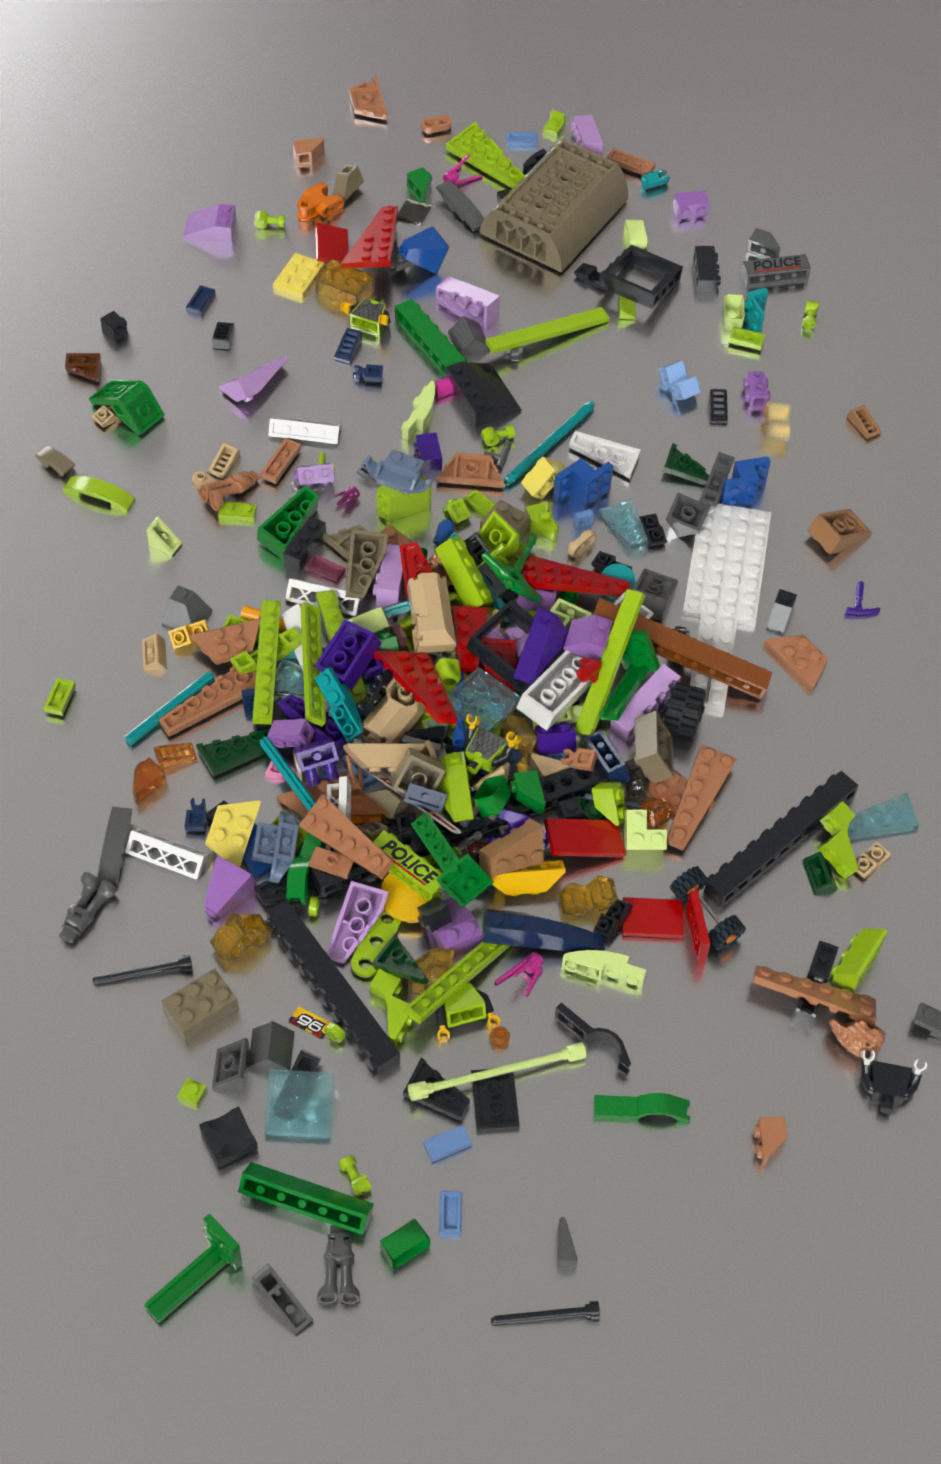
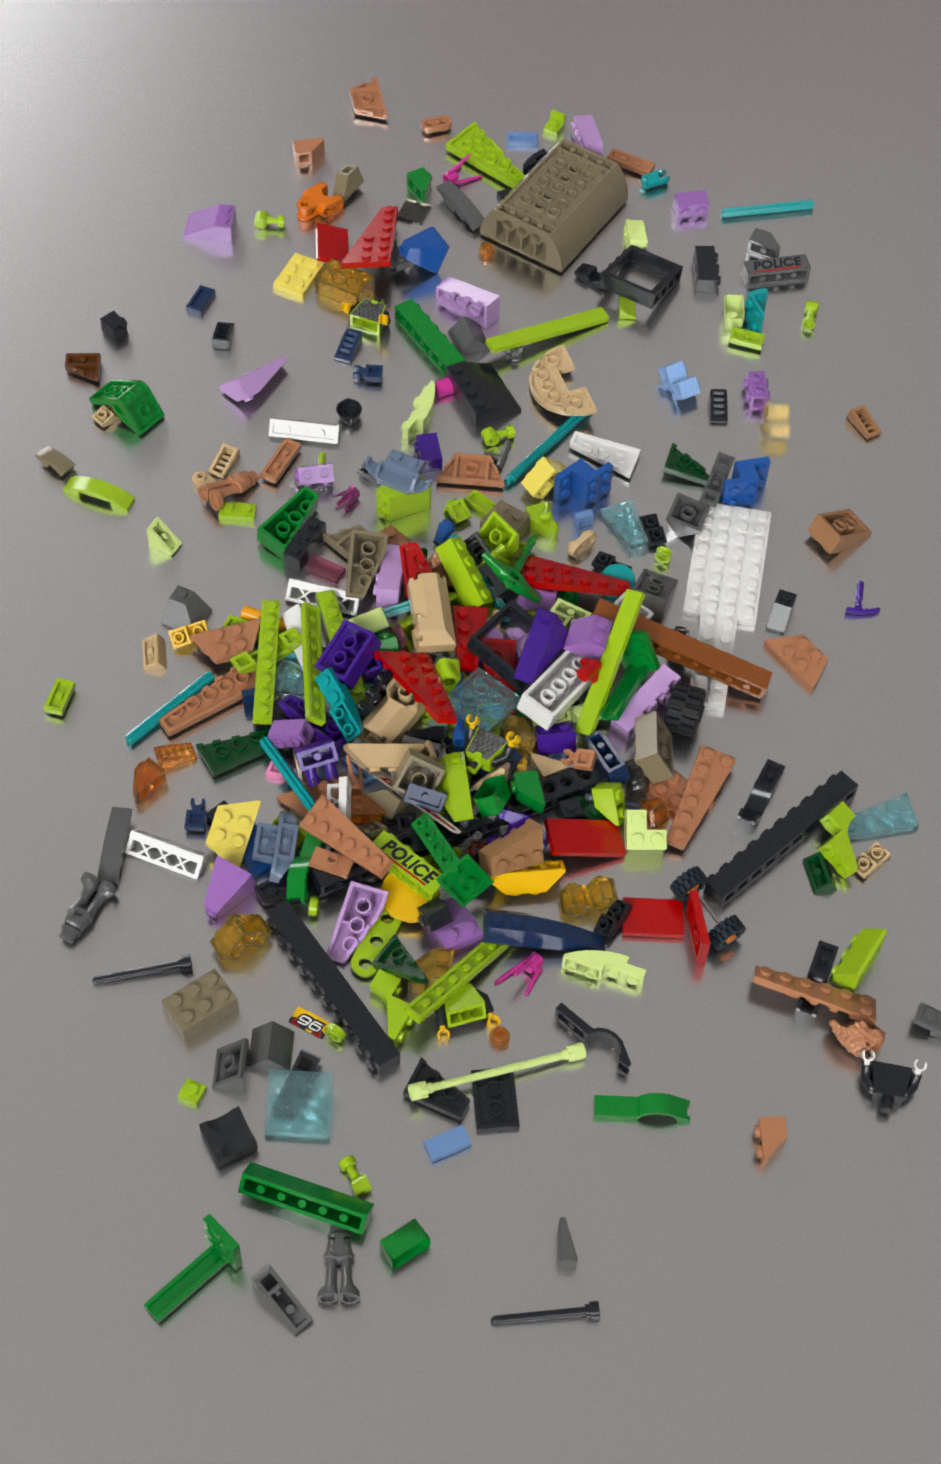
(349, 411): none -> black hat
(450, 1213): medium blue tile -> none
(486, 249): none -> clear orange plate
(550, 389): none -> tan plate
(663, 554): none -> lime bush
(761, 792): none -> black piece
(767, 208): none -> teal axle

